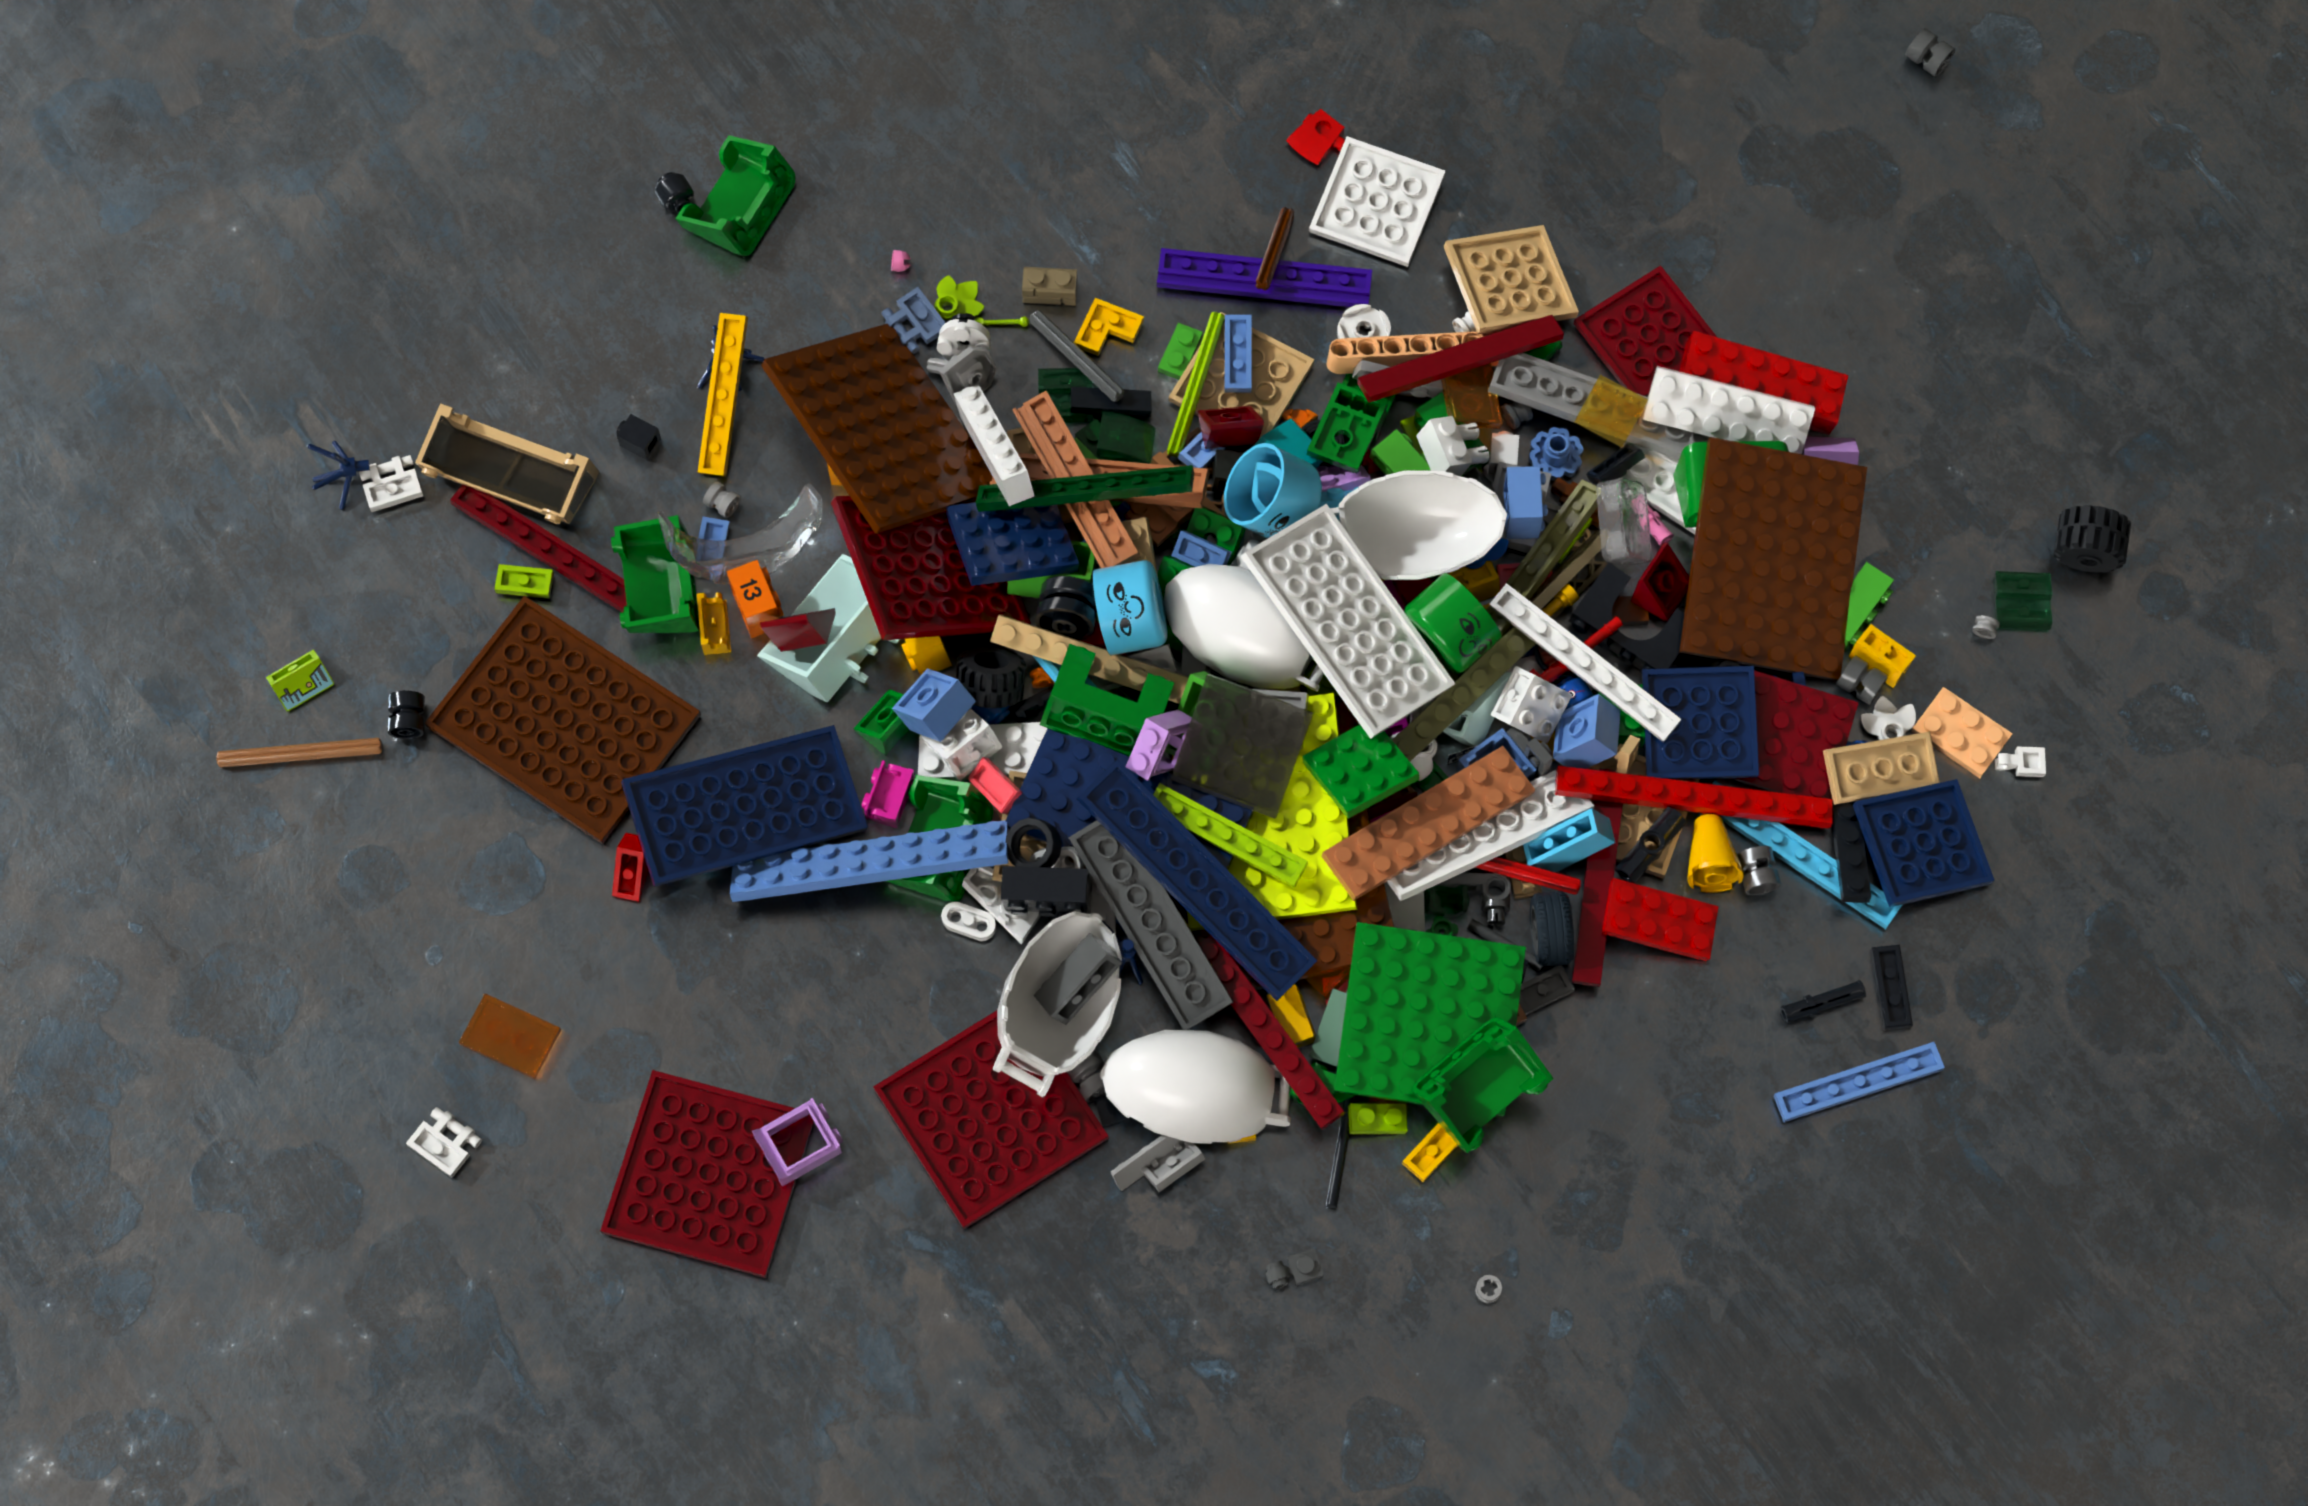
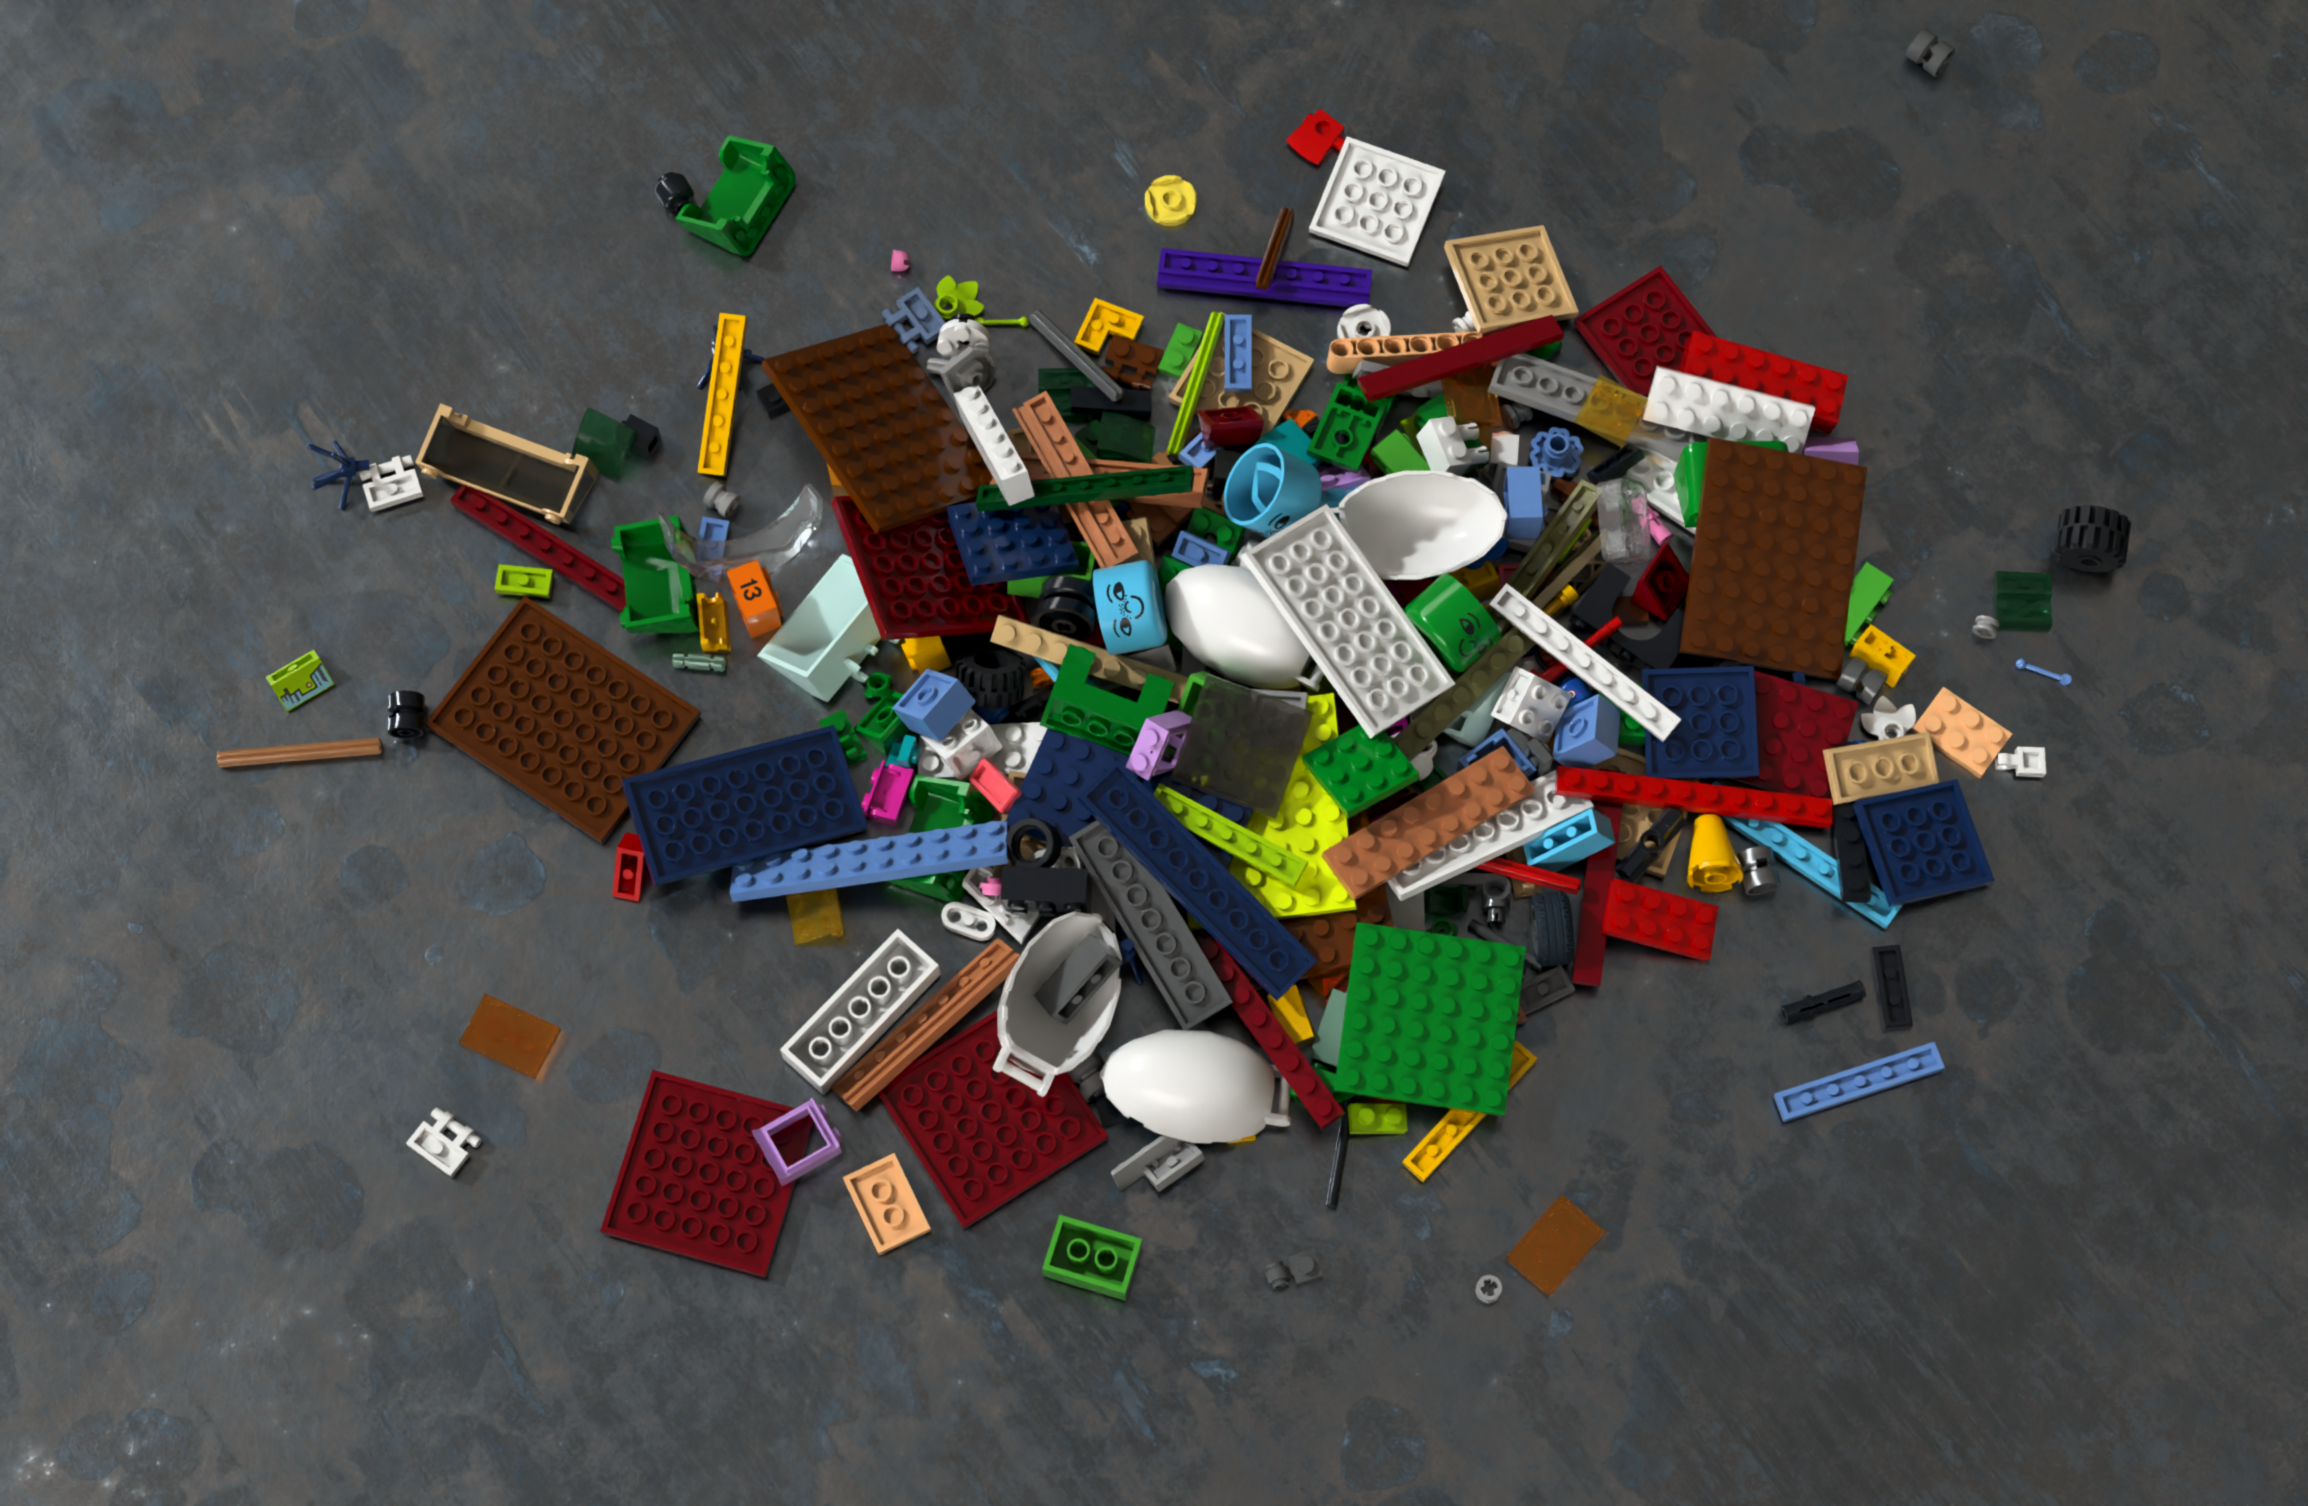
(604, 442): none -> clear green slope
(699, 661): none -> sand green axle
(771, 399): none -> black plate
(800, 630): dark red slope -> none
(814, 915): none -> clear yellow hinge
(849, 741): none -> green plate
(860, 1011): none -> white brick
(878, 679): none -> green plate
(886, 1204): none -> light nougat plate
(905, 754): none -> teal bracket
(926, 1025): none -> nougat plate
(991, 886): none -> bright pink plate
(1049, 286): dark tan brick -> none
(1092, 1257): none -> bright green brick
(1134, 357): none -> reddish brown plate
(1170, 200): none -> light yellow tile
(1452, 758): black sticker -> none
(1481, 1081): green windscreen -> none
(1555, 1245): none -> clear orange tile
(1627, 754): tan plate -> none
(2064, 679): none -> medium blue hinge

